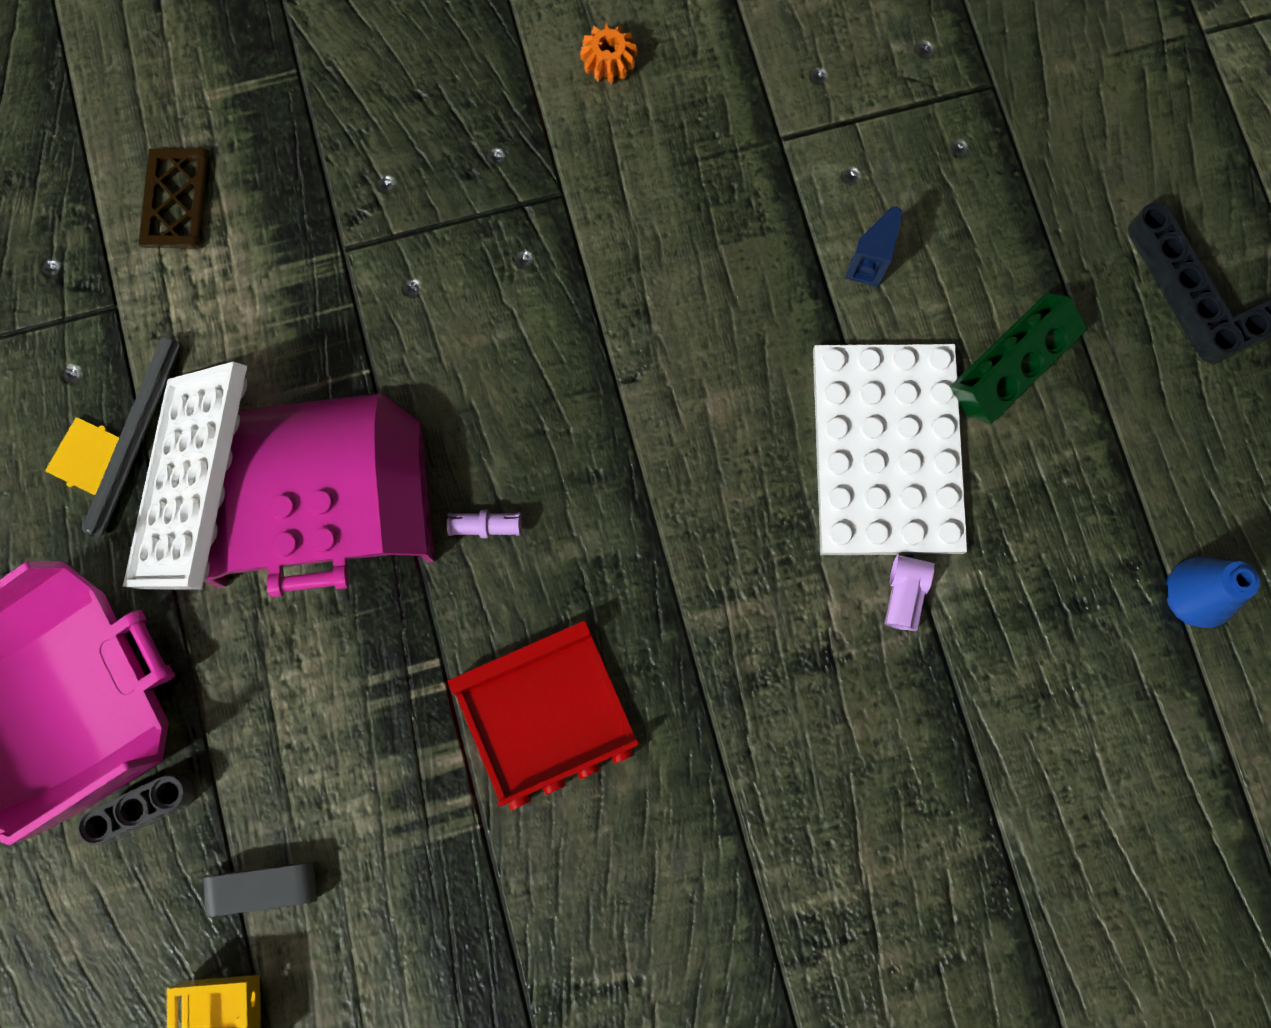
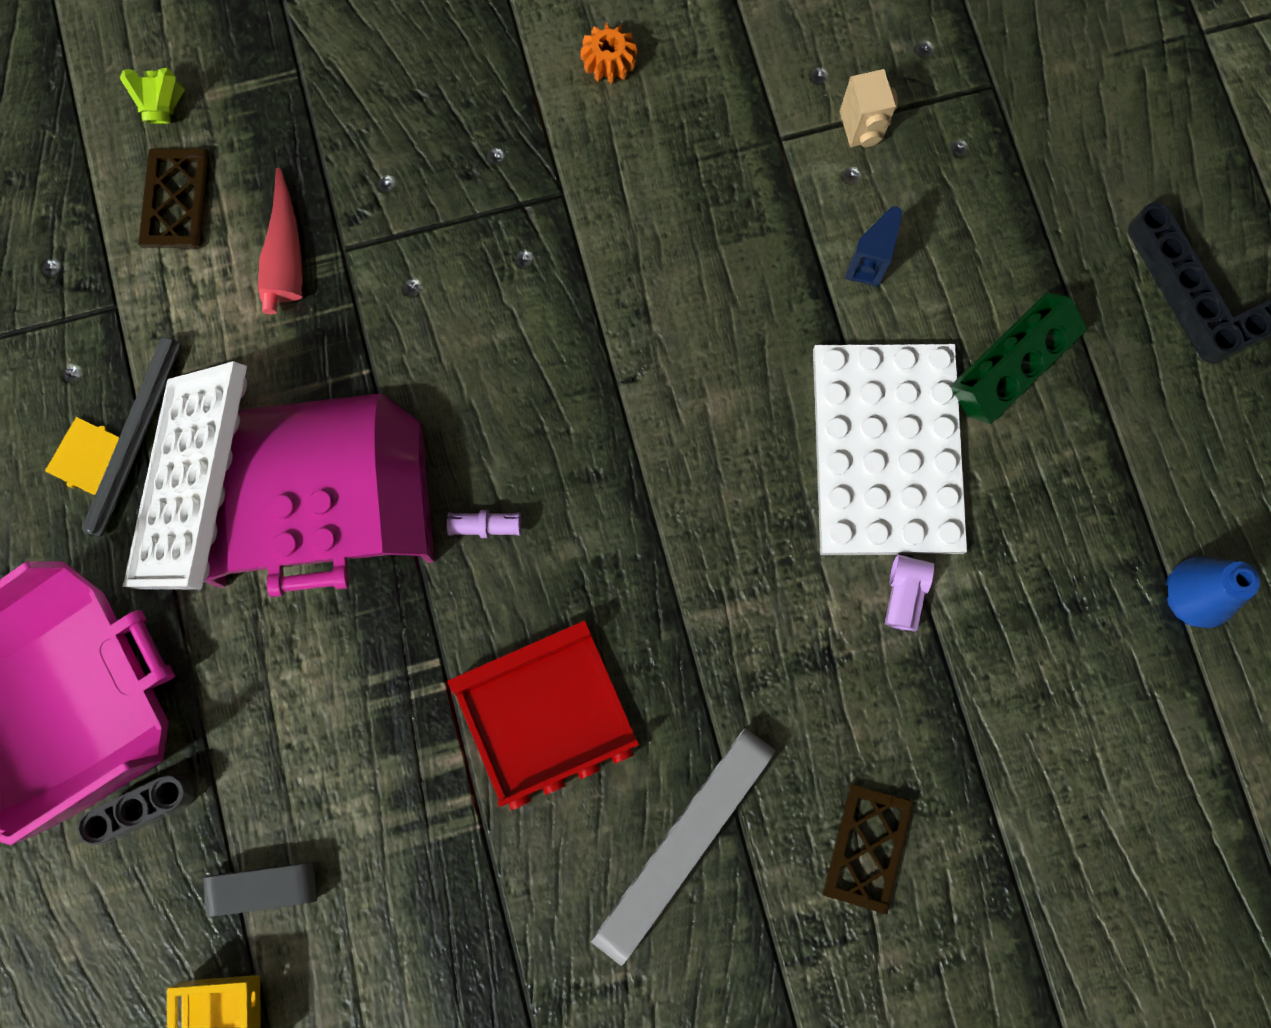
(153, 93): none -> lime rock
(280, 259): none -> coral piece
(682, 847): none -> light grey beam
(838, 858): none -> dark brown window
(868, 108): none -> tan brick

